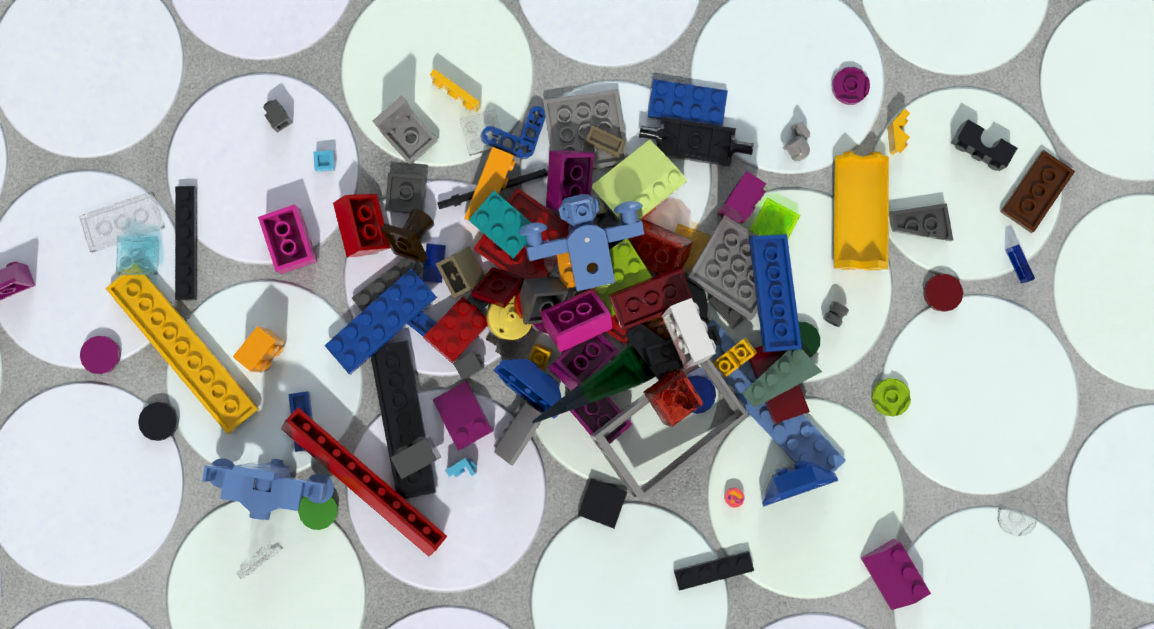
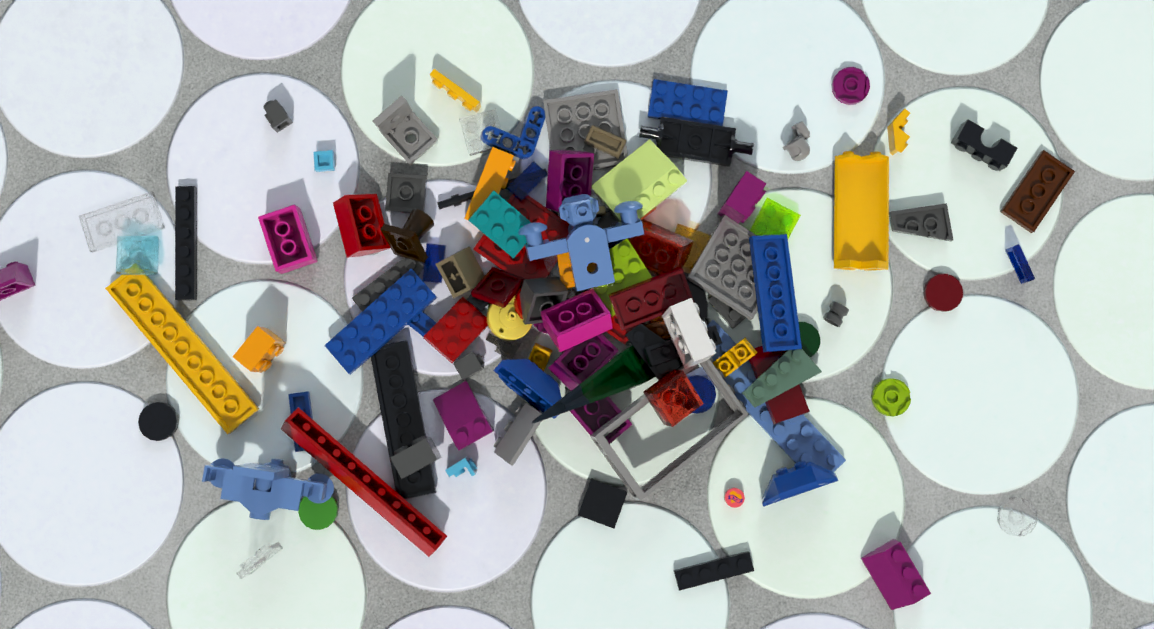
(100, 354): magenta tile -> none
(527, 181): none -> clear blue tile

